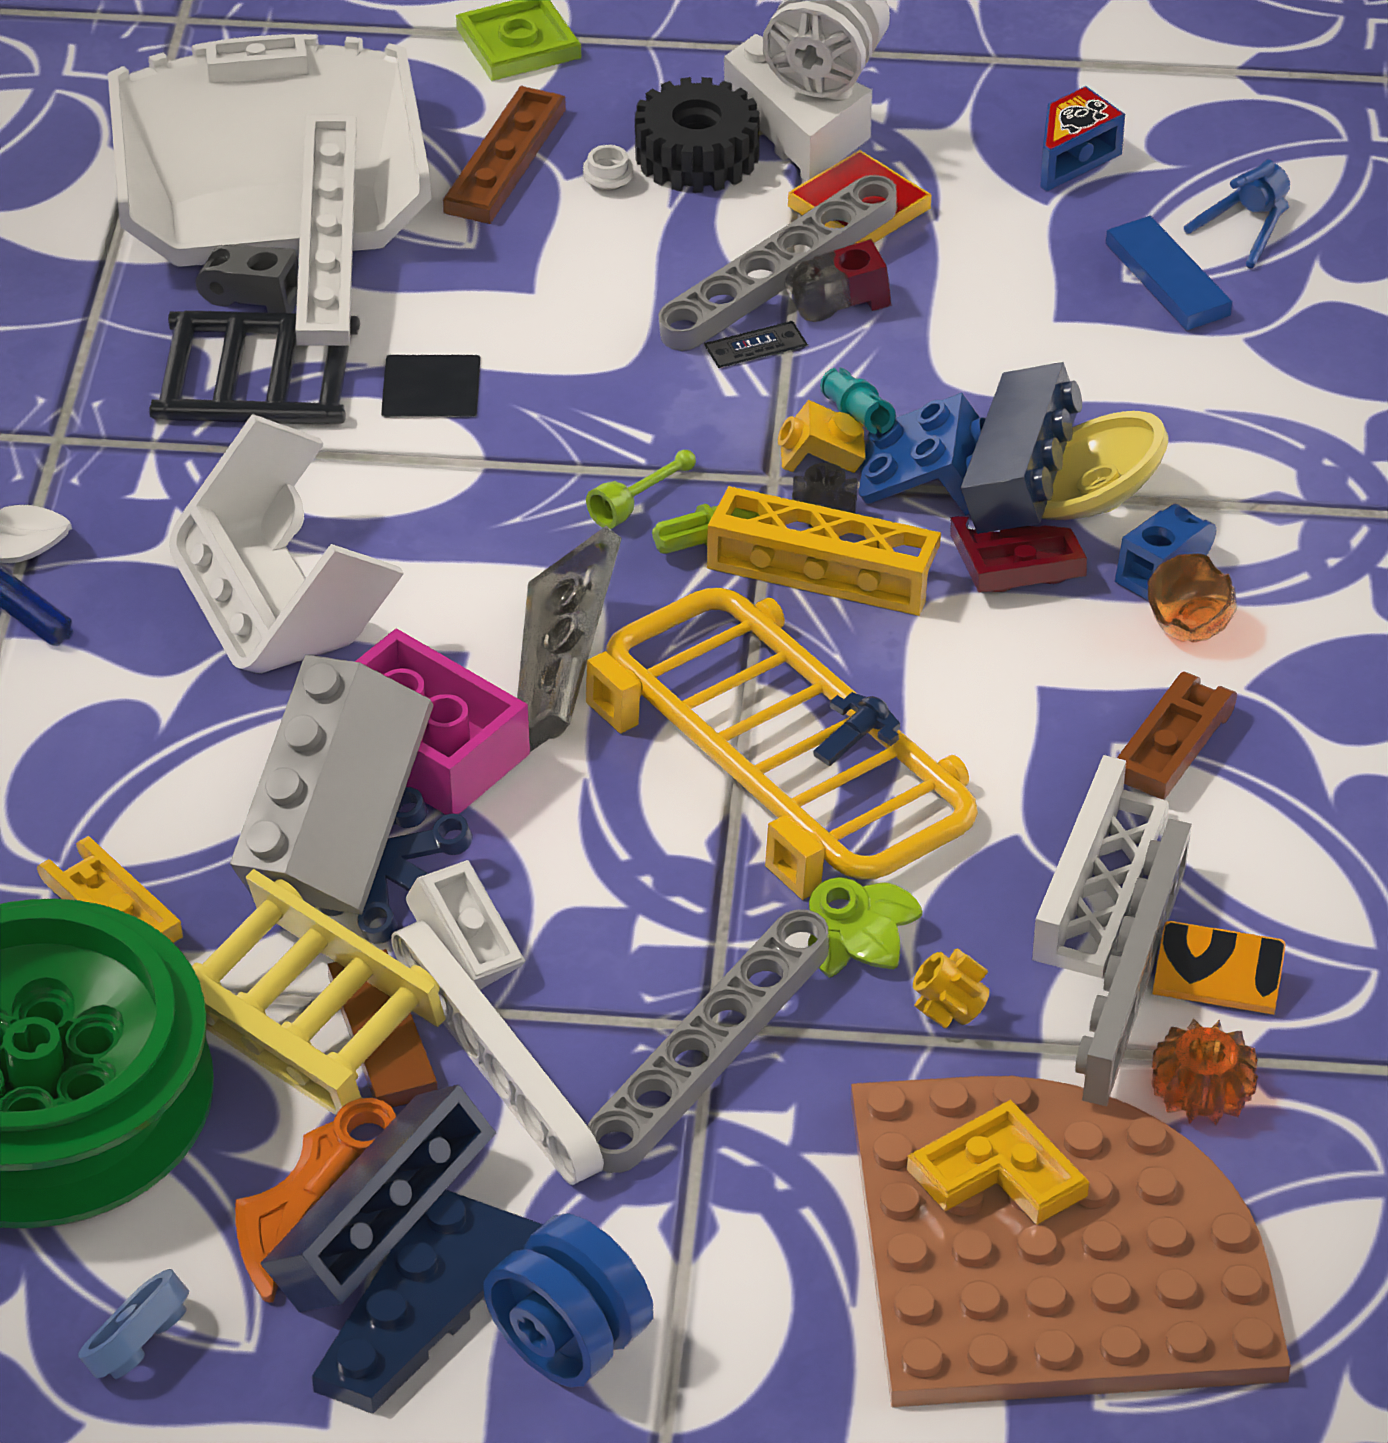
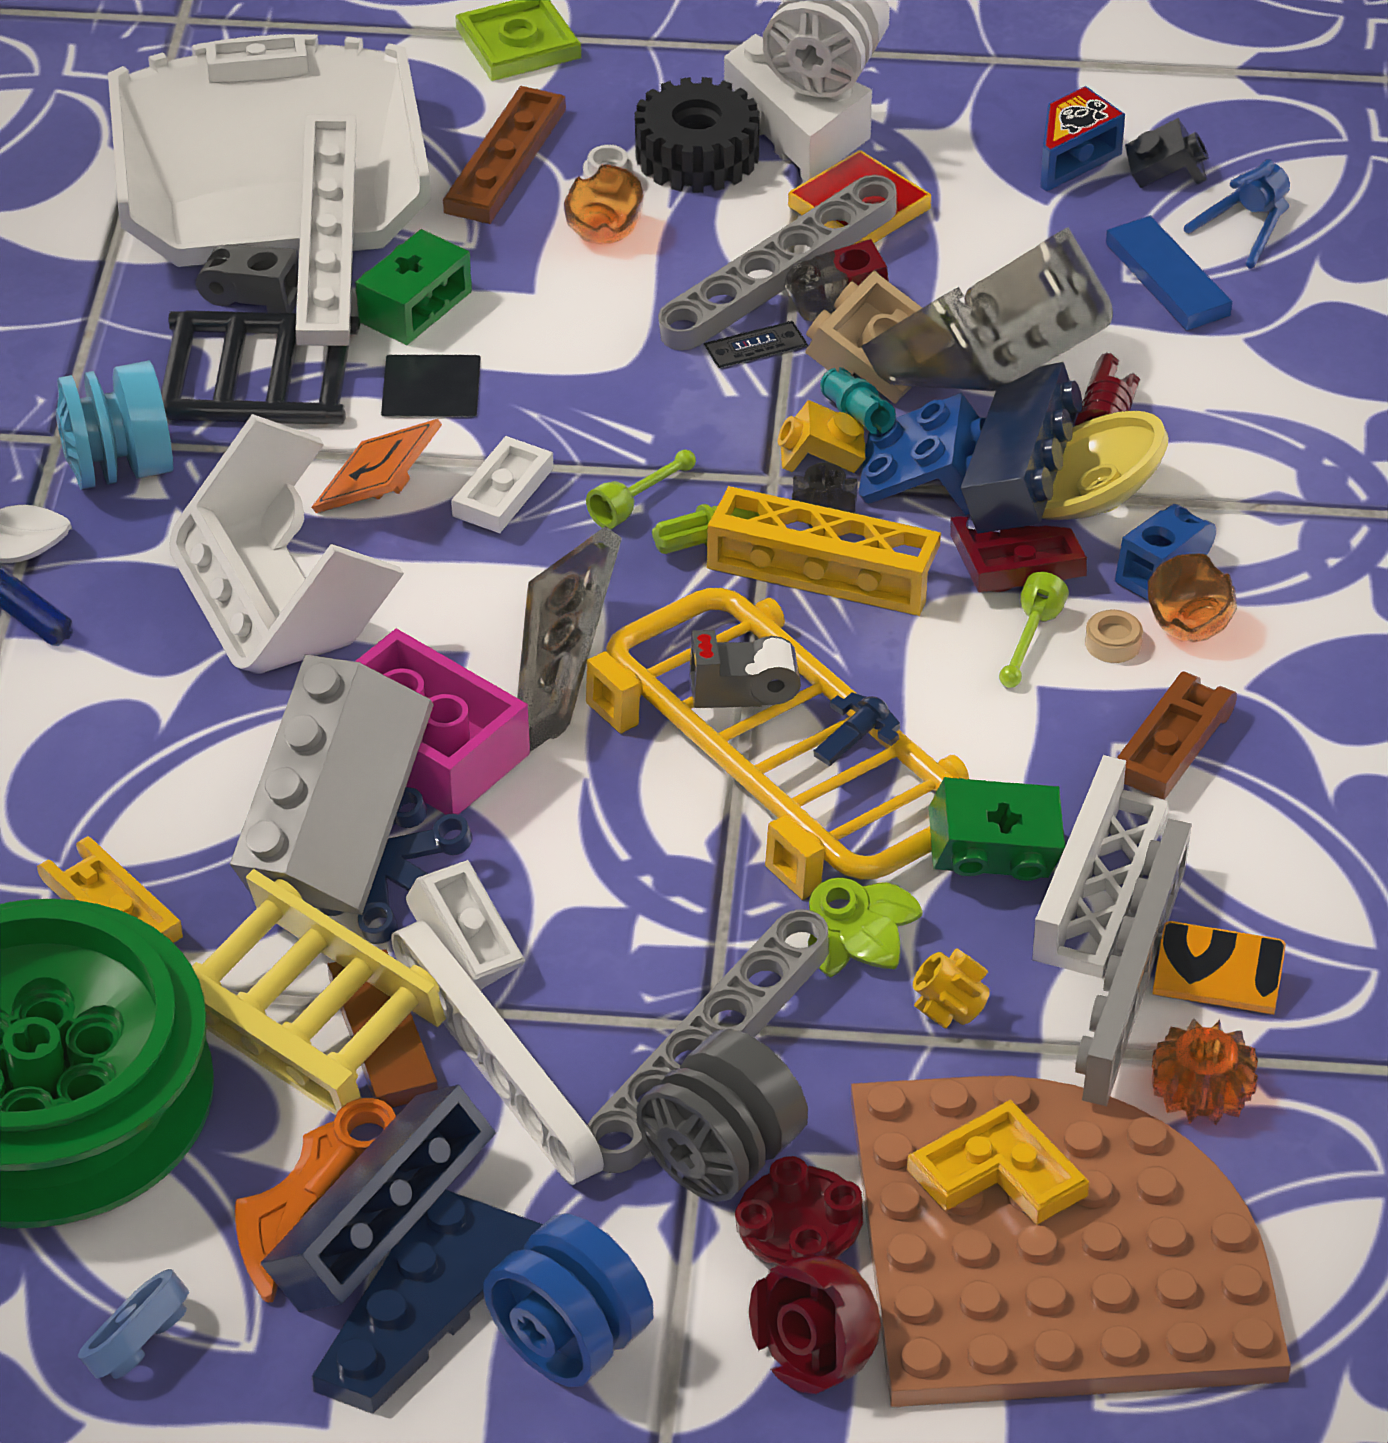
(114, 425): none -> medium azure wheel
(377, 466): none -> orange piece
(413, 286): none -> green brick
(502, 484): none -> white plate
(604, 205): none -> clear orange hair
(722, 1114): none -> dark grey wheel
(742, 671): none -> dark grey leg
(799, 1212): none -> dark red dish
(814, 1321): none -> dark red cylinder
(859, 317): none -> tan plate
(996, 828): none -> green brick
(1003, 329): none -> clear smoke windscreen
(1037, 609): none -> lime hinge
(1106, 392): none -> dark red hinge
(1113, 636): none -> tan tile
(1165, 151): none -> black bracket

